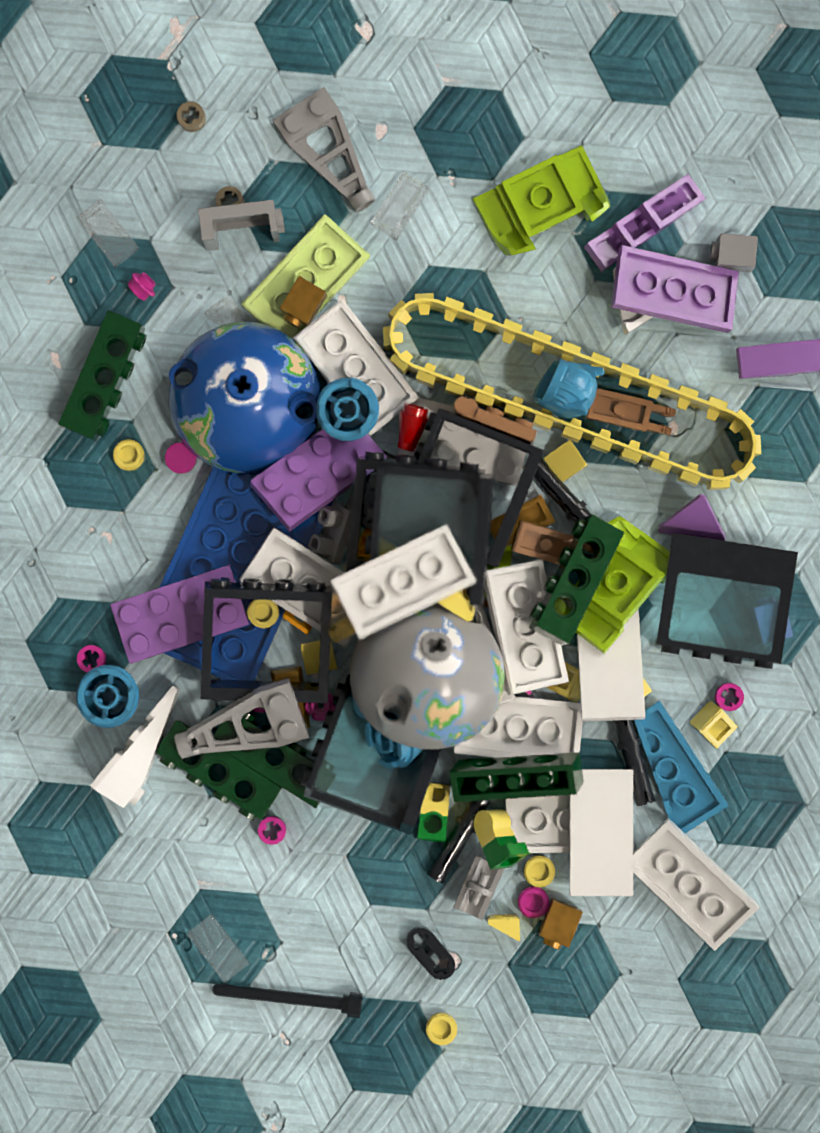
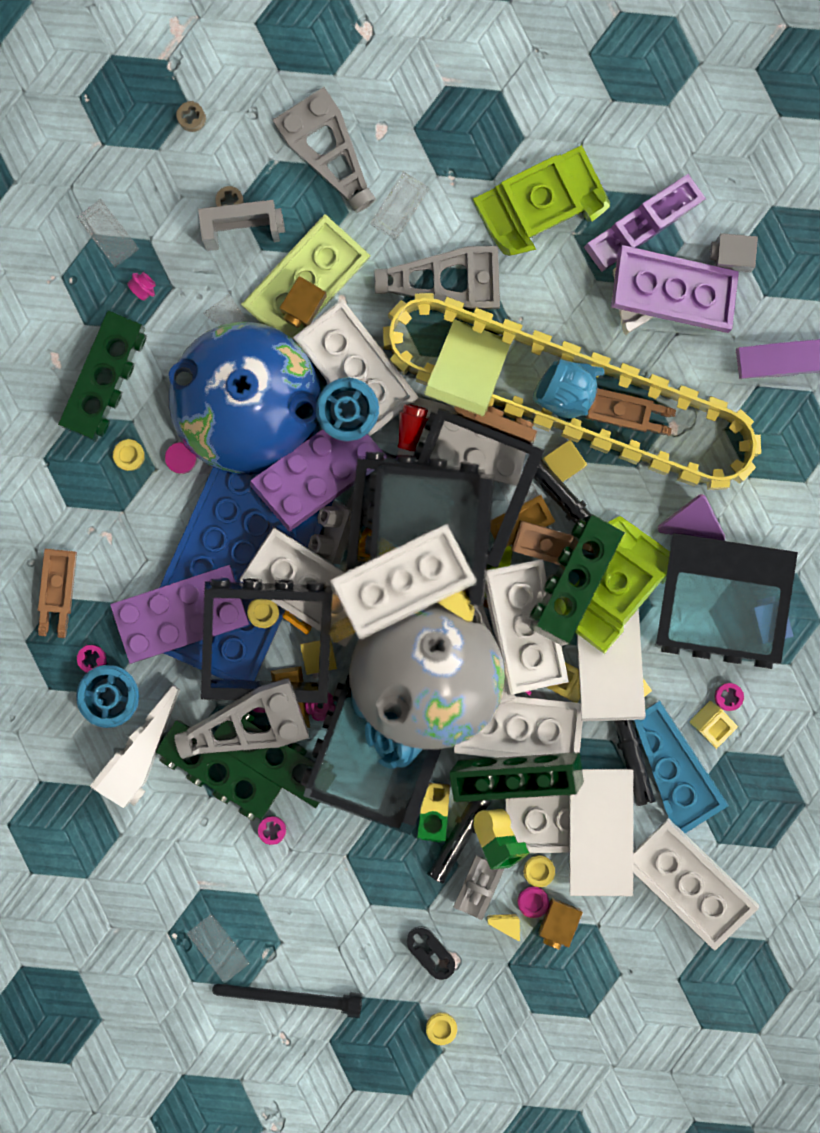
(56, 589): none -> medium nougat hinge
(467, 368): none -> yellowish green tile
(482, 277): none -> light grey plate

